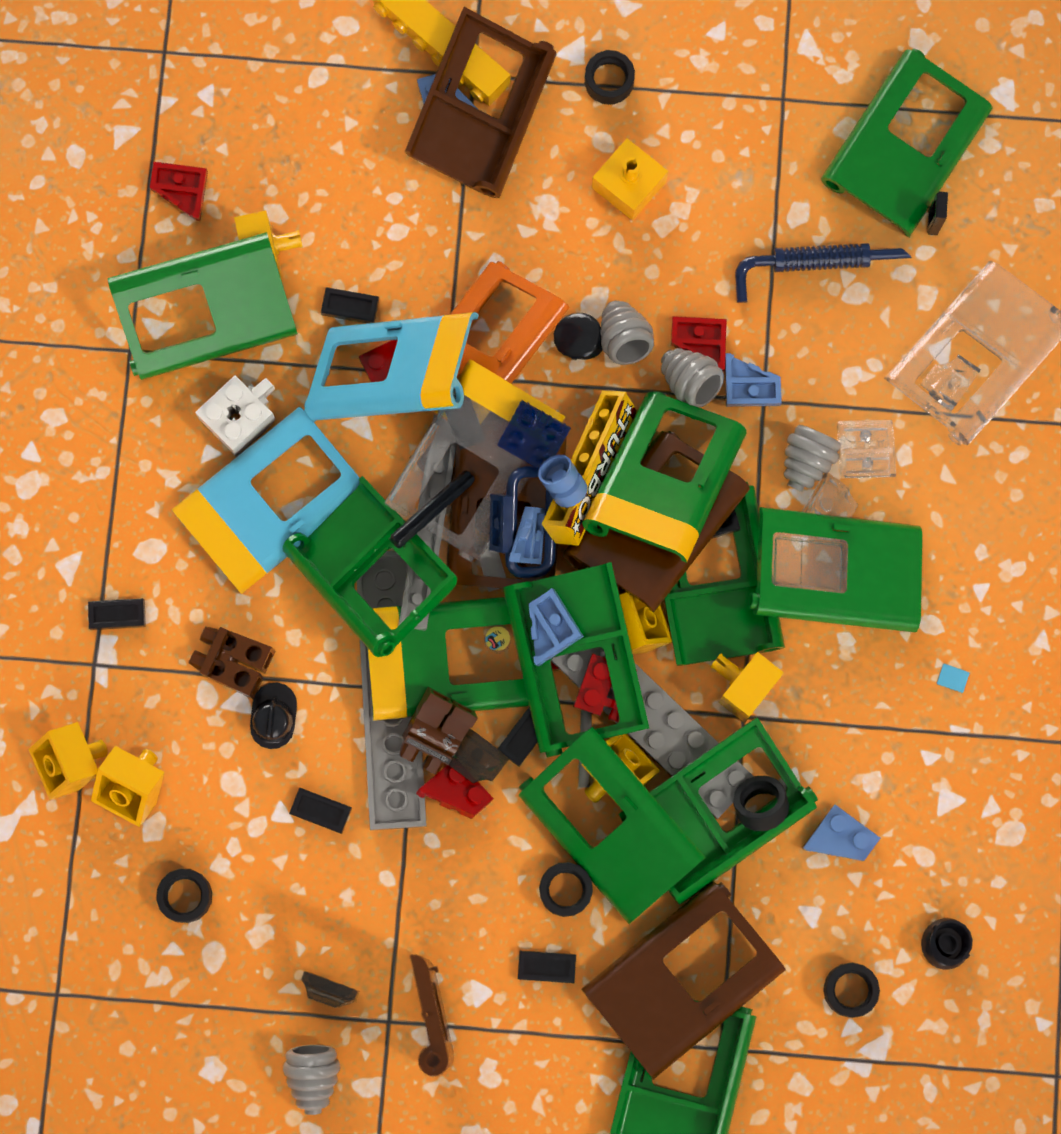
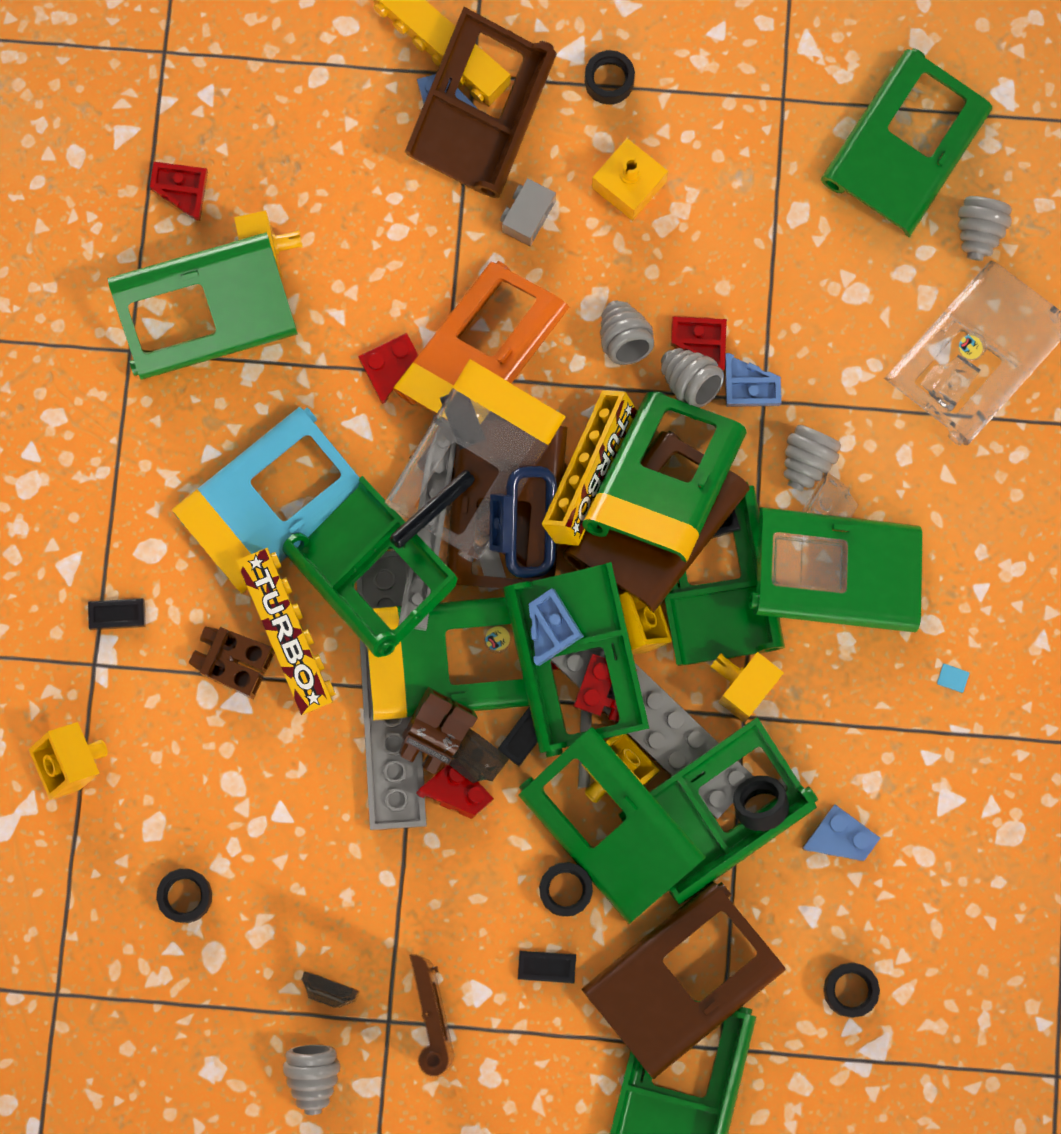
(128, 784): yellow brick -> none
(249, 403): white hinge -> none
(273, 715): black piece -> none
(285, 631): none -> brick
(320, 810): black tile -> none
(349, 305): black tile -> none
(418, 377): medium azure piece -> none
(528, 211): none -> light grey brick
(529, 537): medium blue wing -> none
(533, 435): clear blue hinge -> none
(562, 481): medium blue wheel -> none
(578, 336): black piece -> none
(811, 258): dark blue piece -> none
(866, 449): clear slope -> none
(937, 213): black tile -> none
(946, 943): black piece -> none
(972, 346): none -> tile
(983, 225): none -> light grey piece

